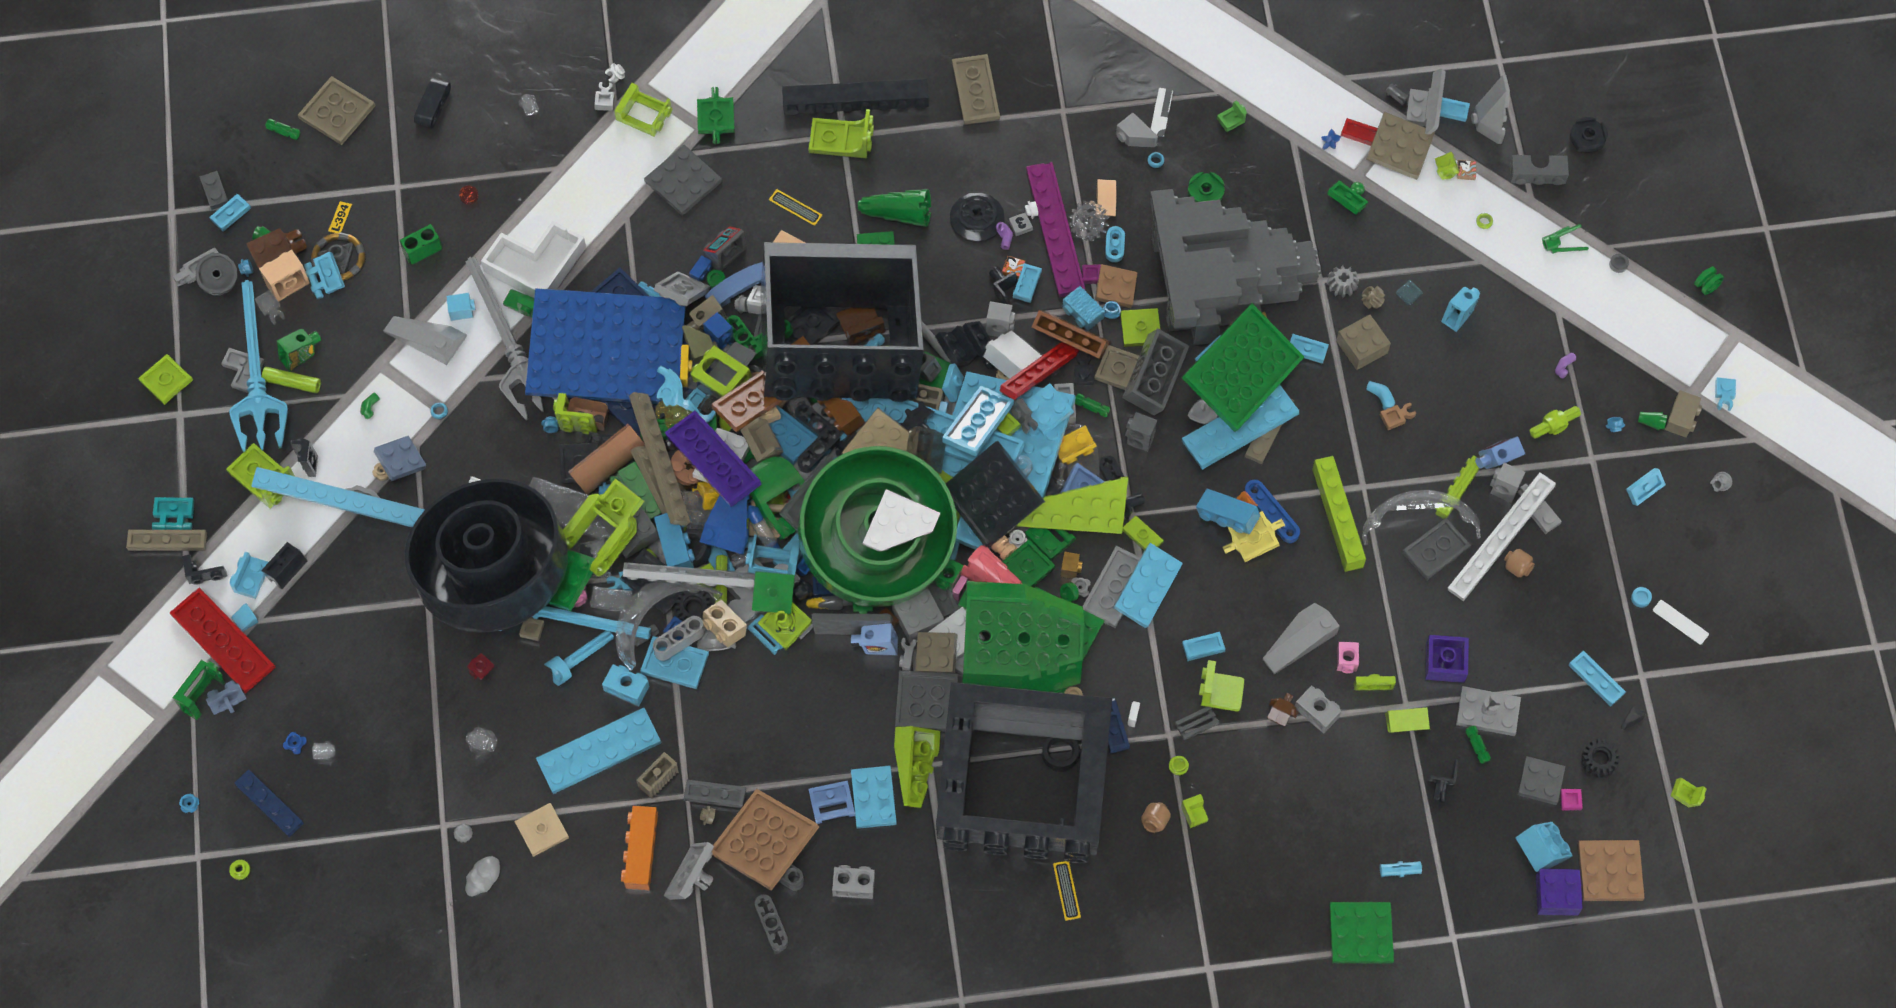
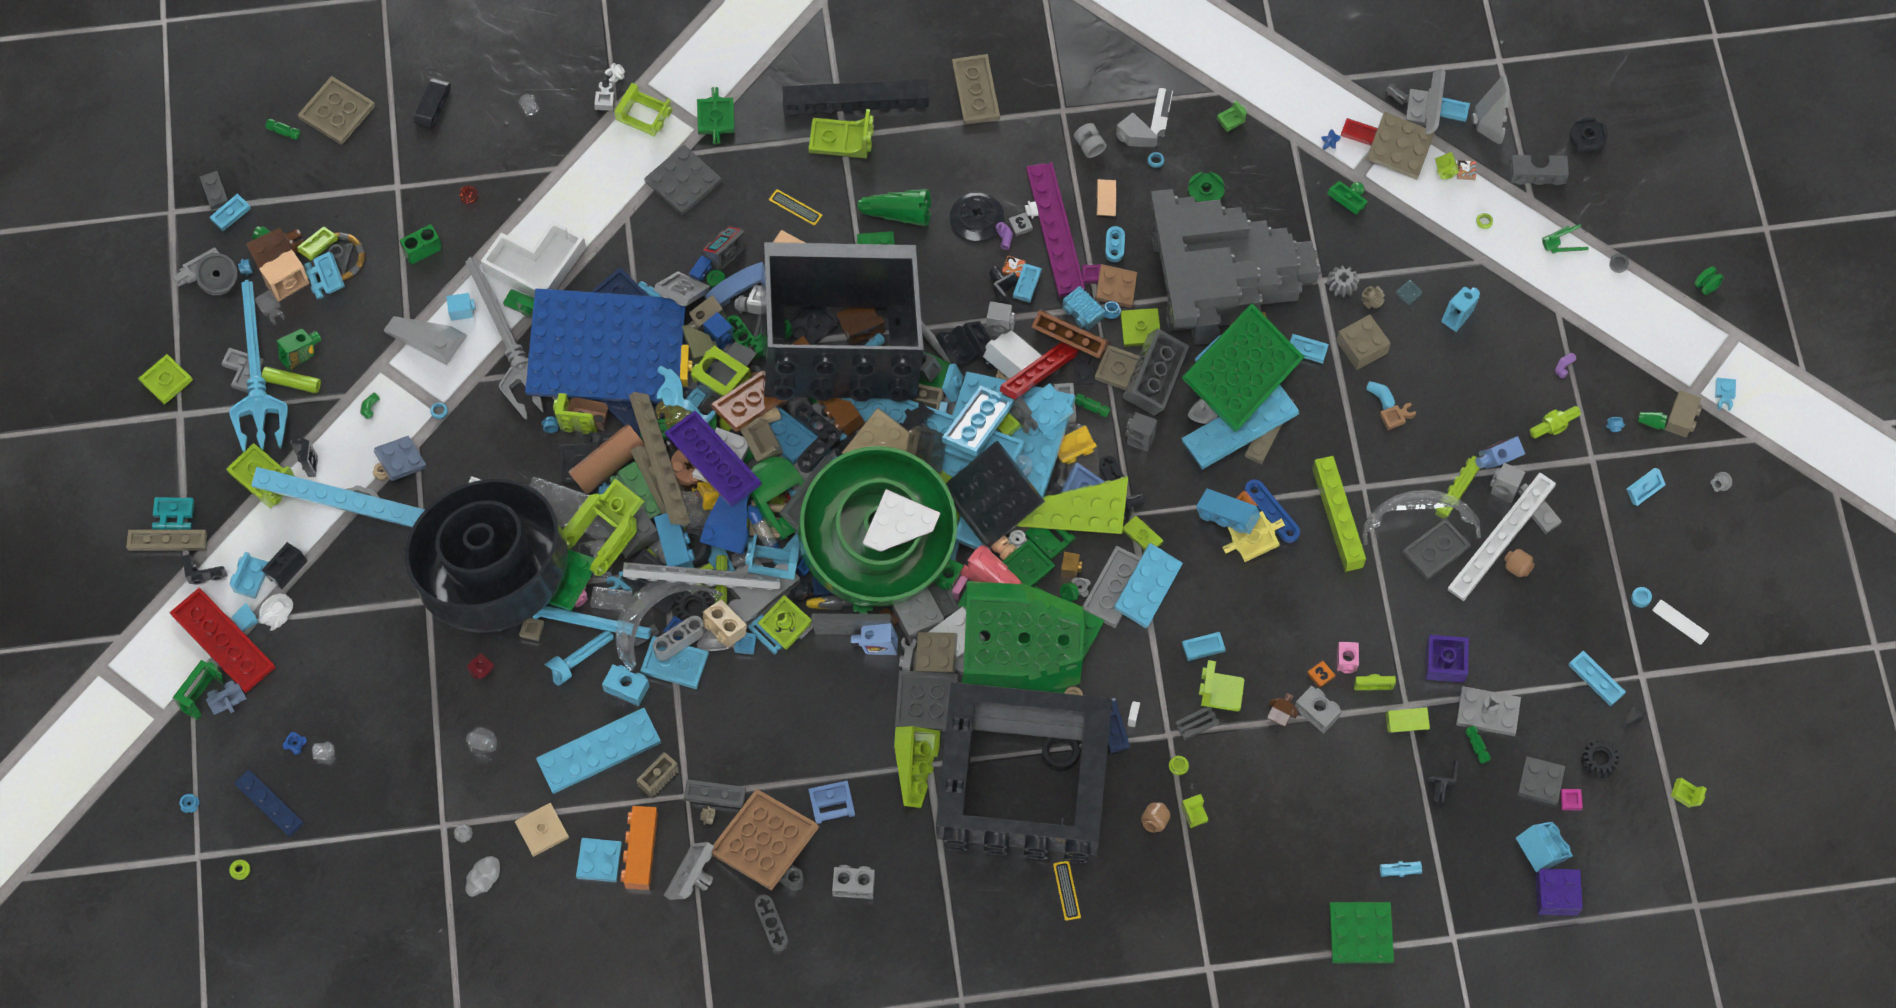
(275, 610): none -> white hat
(317, 243): none -> lime plate
(340, 217): yellow sticker -> none
(599, 860): none -> medium azure plate
(746, 644): none -> dark azure plate
(772, 592): green plate -> none
(873, 797): medium azure plate -> none
(1090, 140): none -> light grey wheel
(1096, 220): clear gear -> none
(1305, 633): light grey wedge -> none
(1321, 674): none -> orange tile
(1611, 870): medium nougat plate -> none

